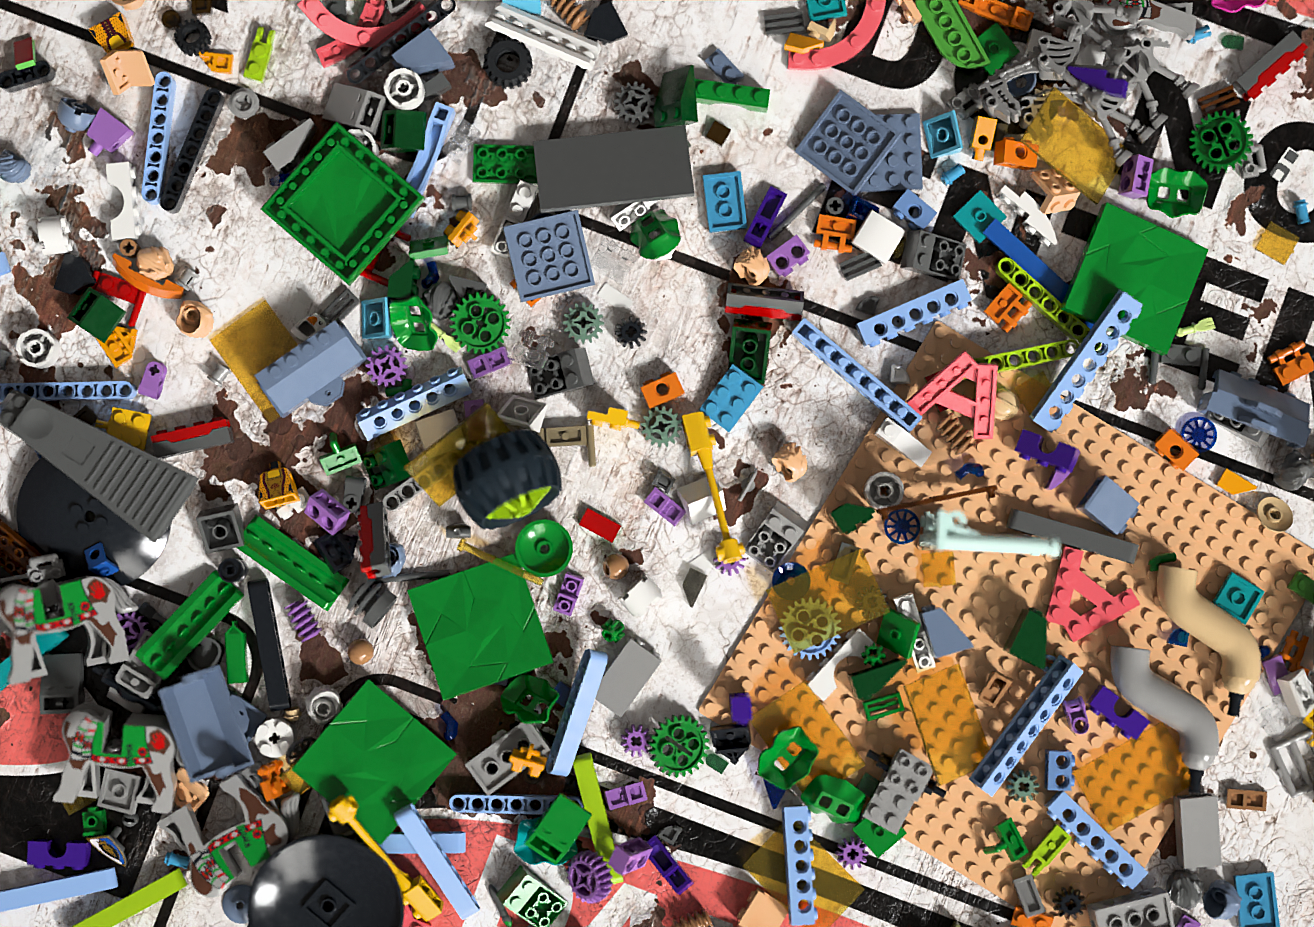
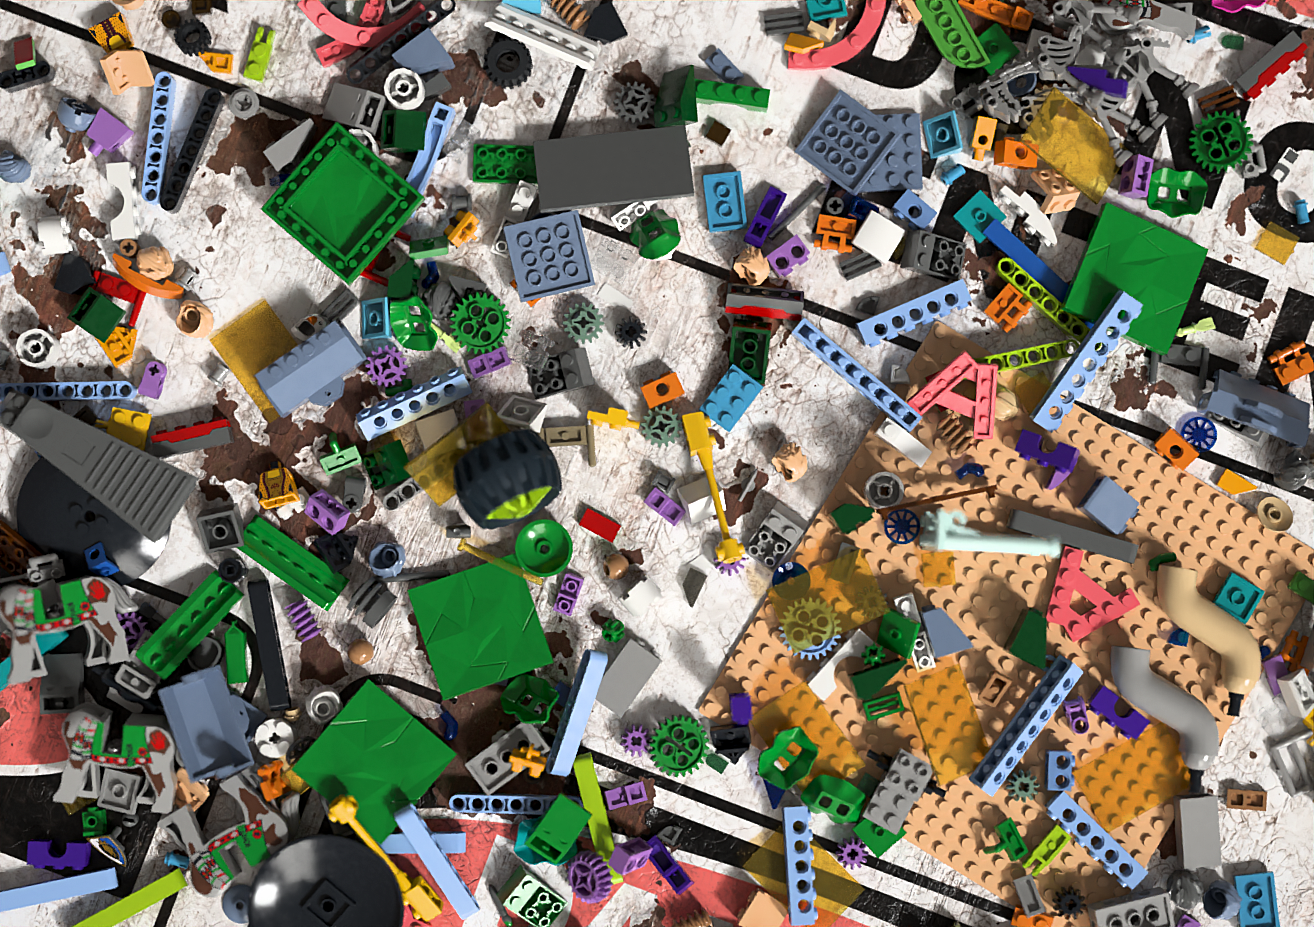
(375, 540): dark grey piece -> none

